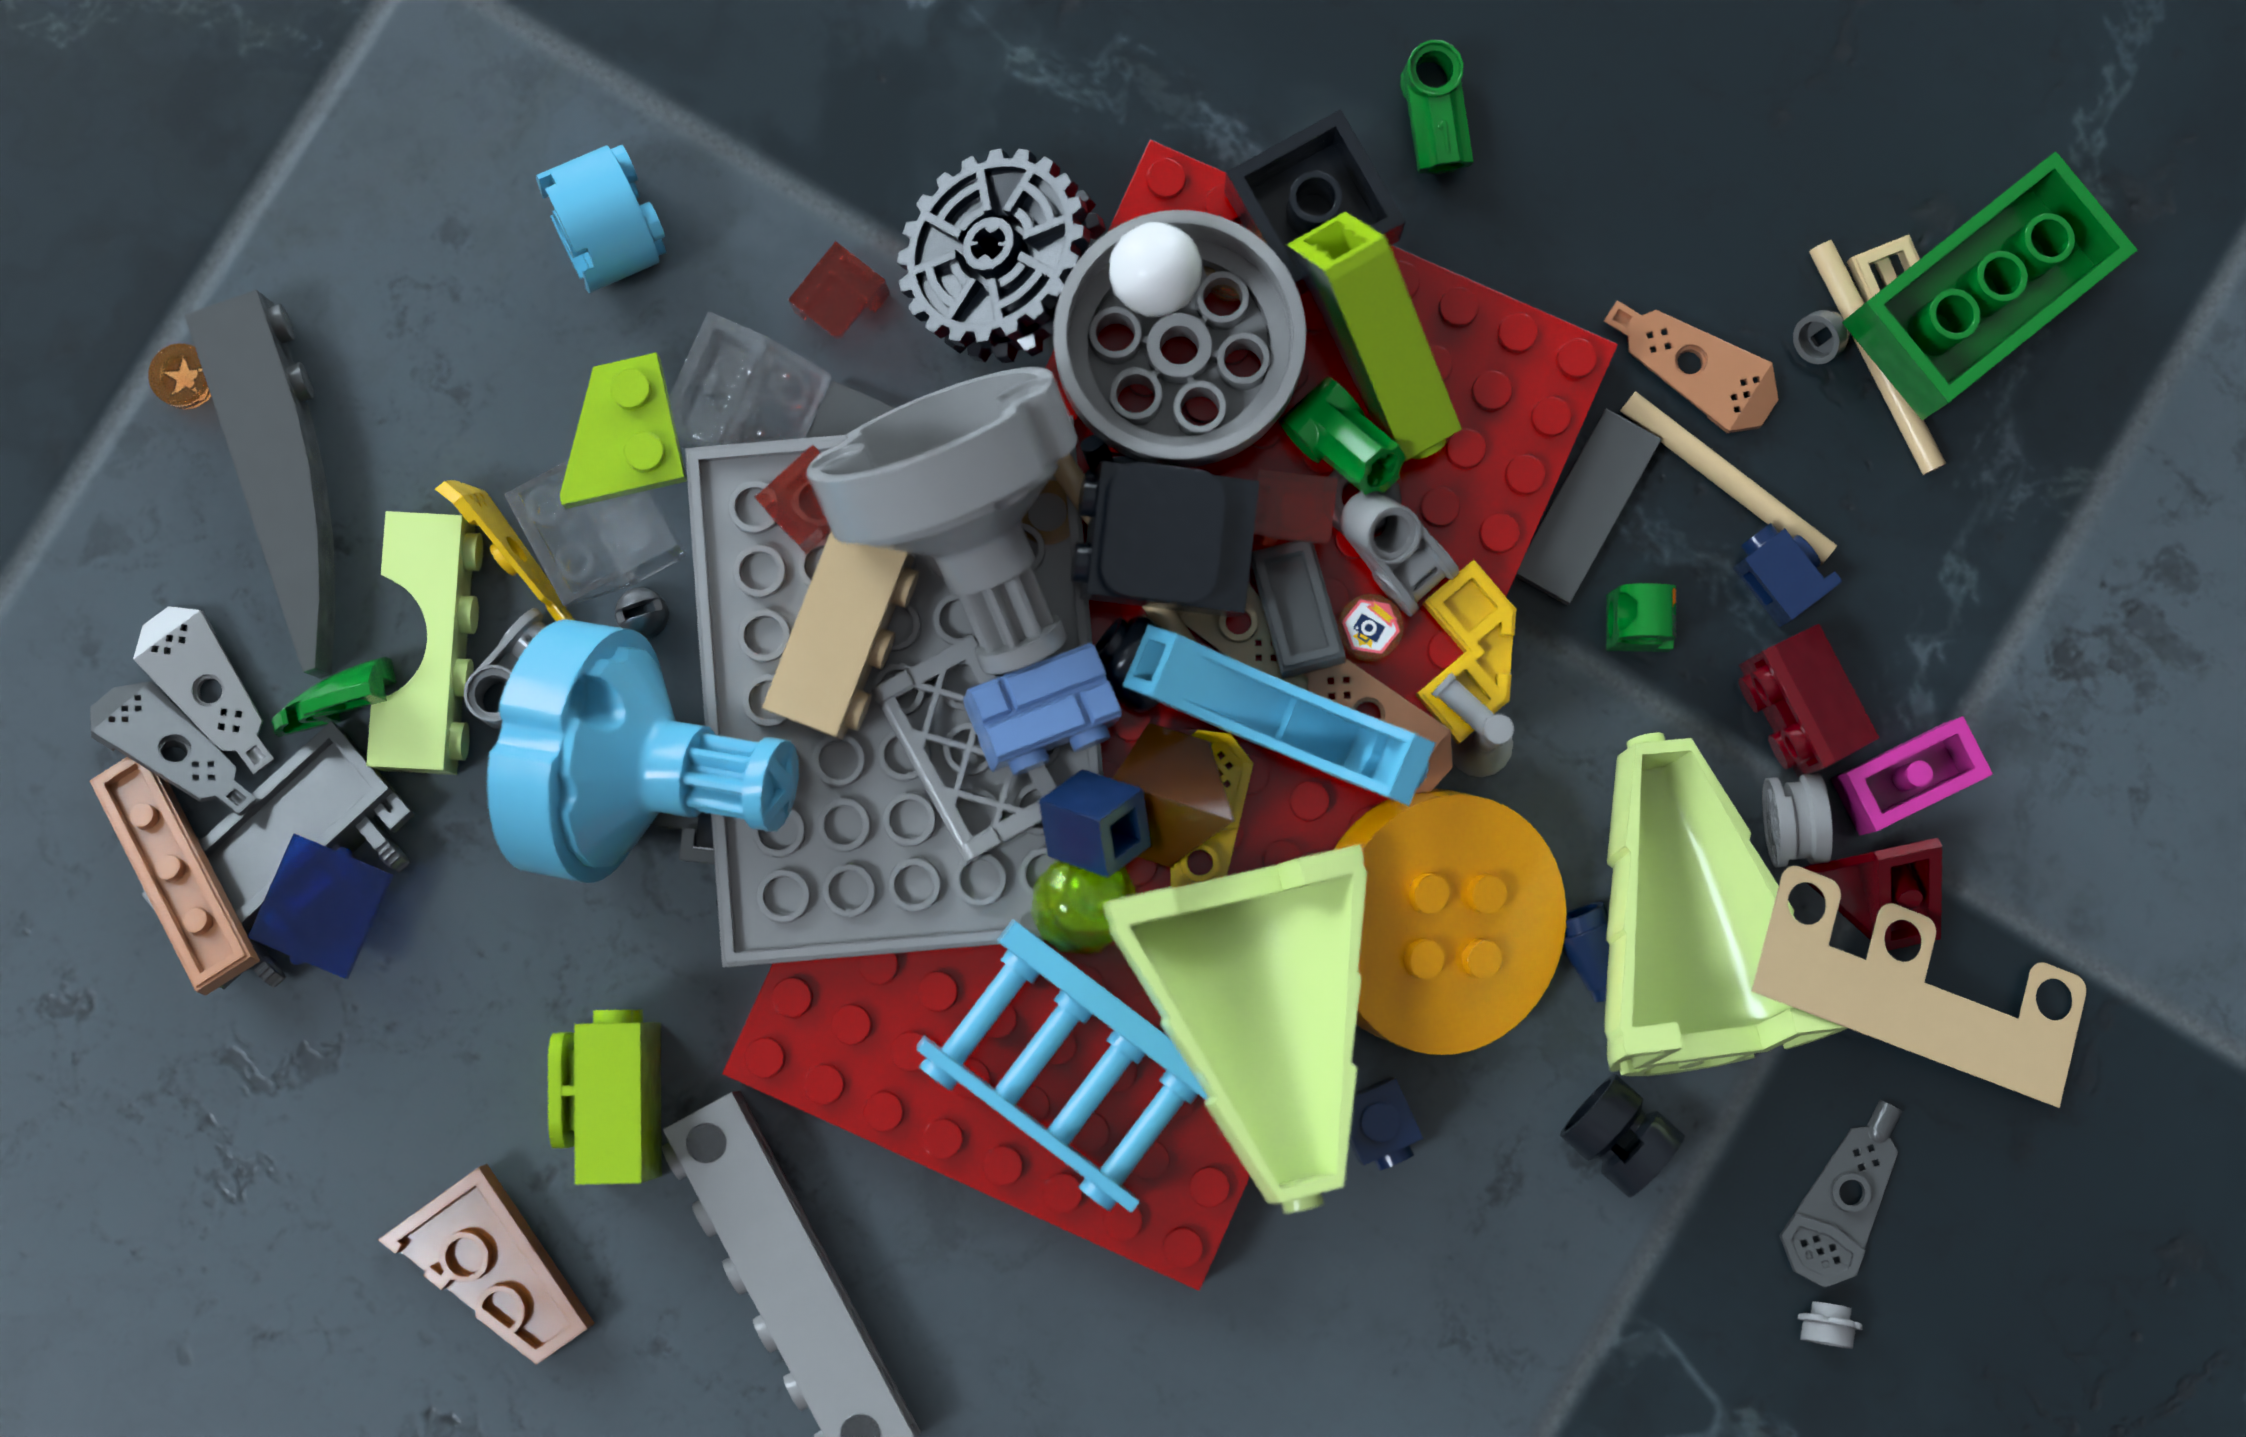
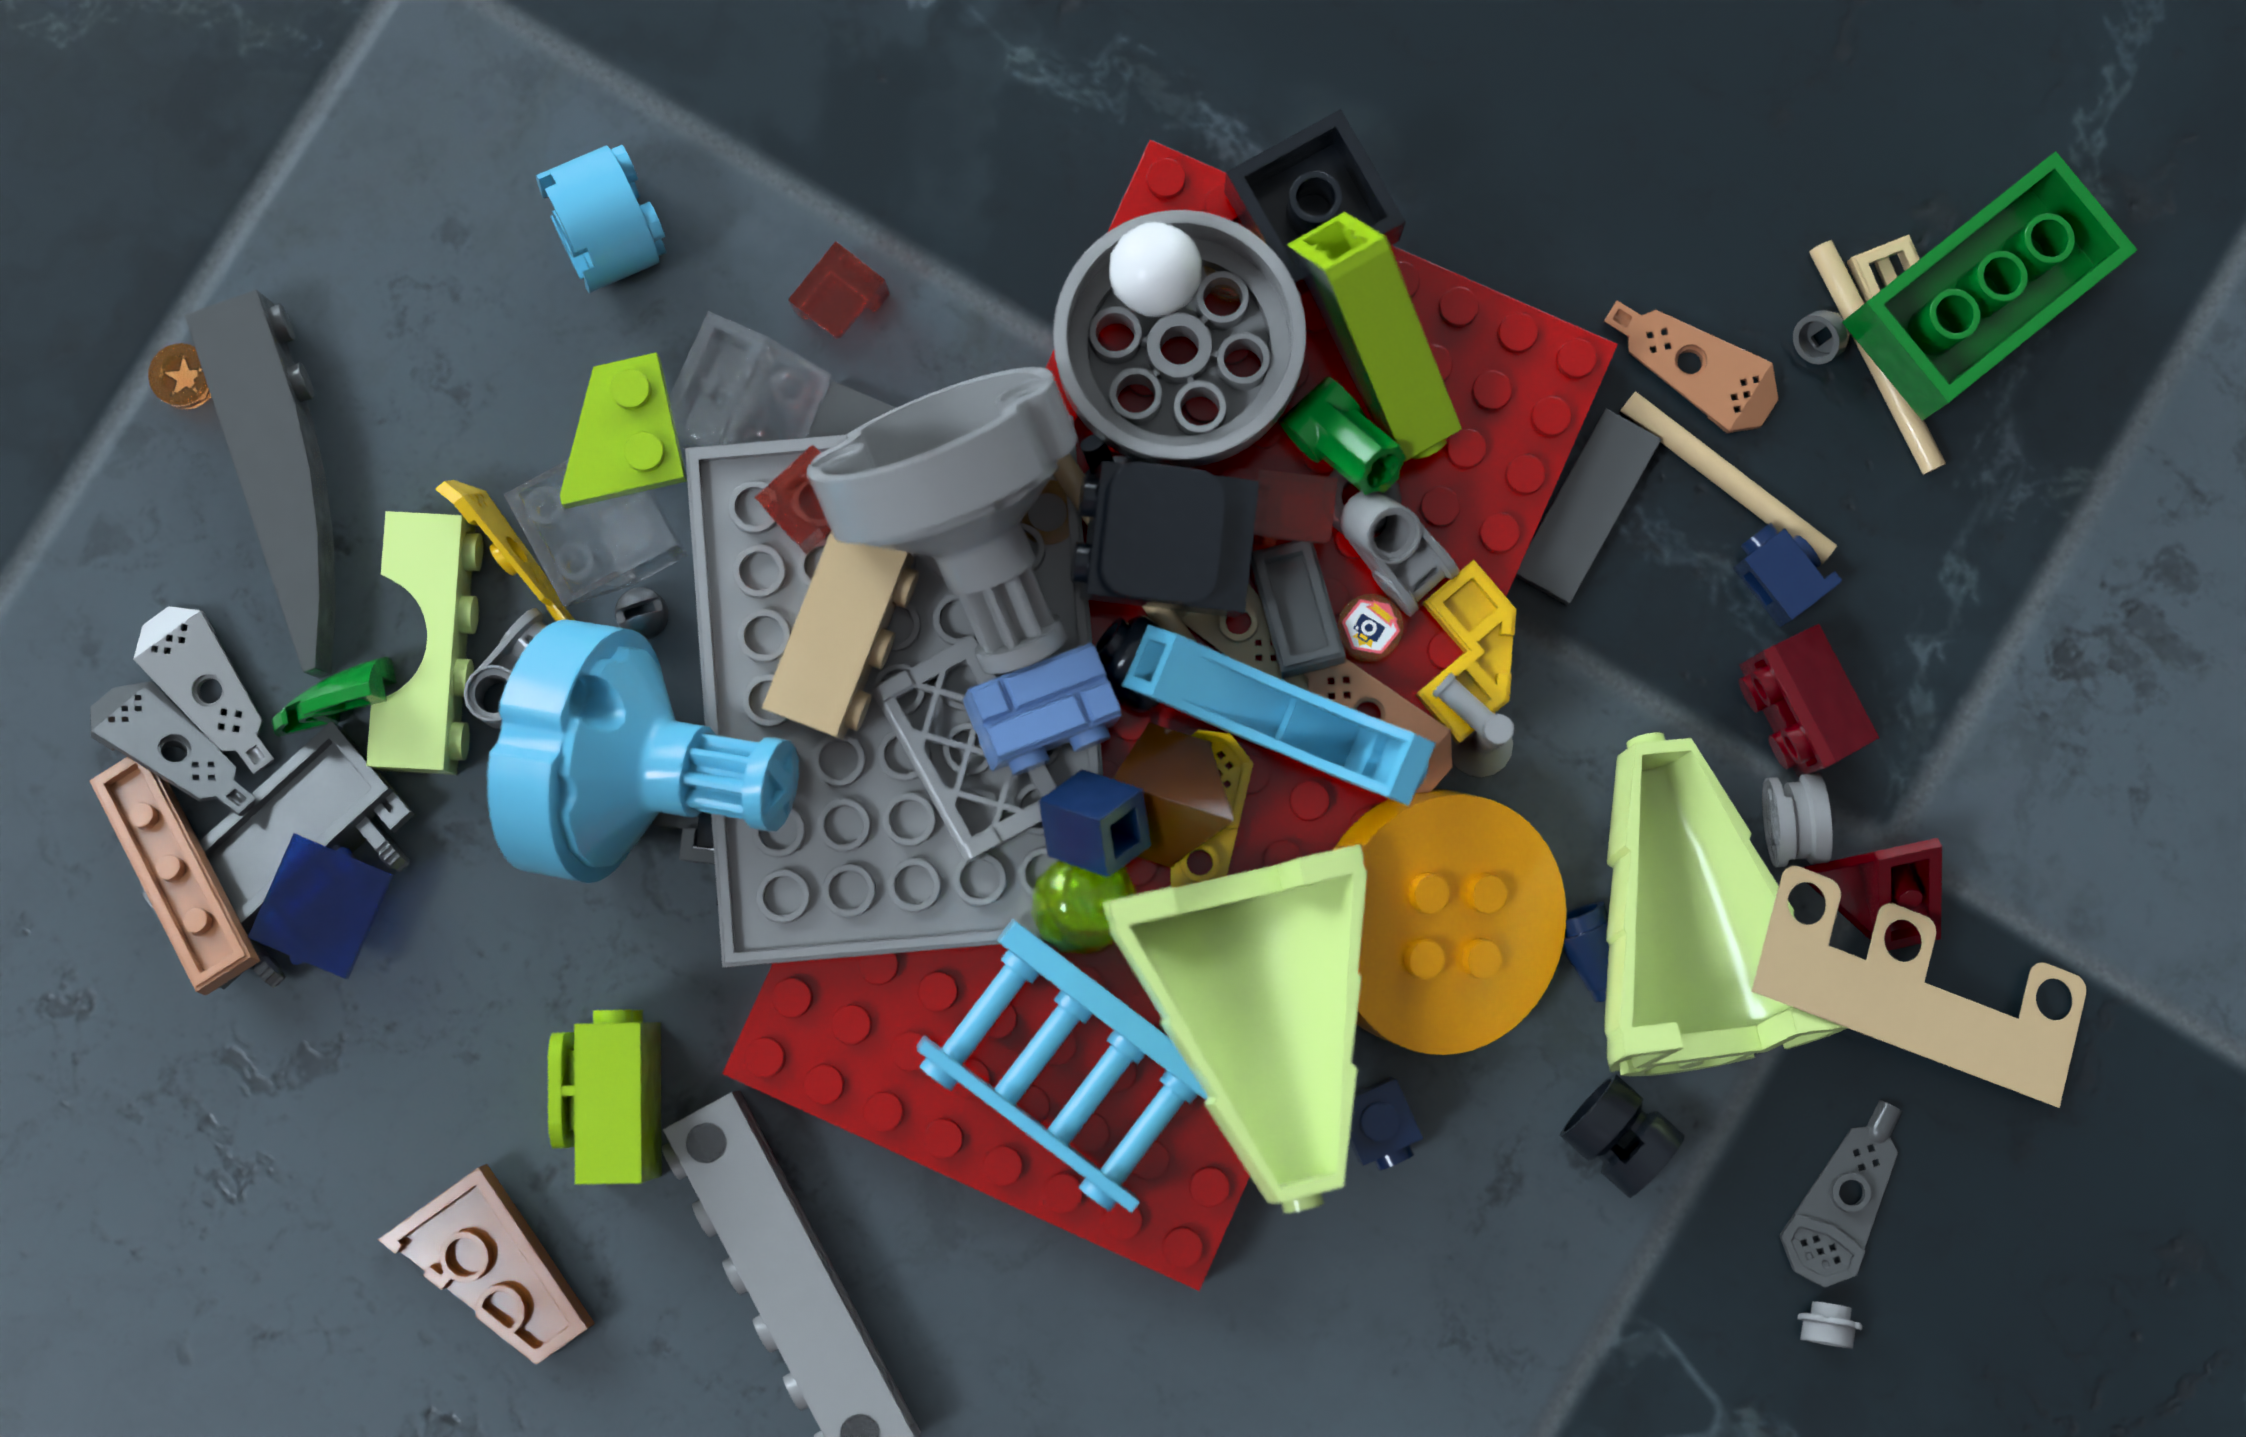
(996, 253): piece -> none
(1437, 113): green piece -> none
(1641, 618): green leg -> none
(1911, 776): dark pink brick -> none

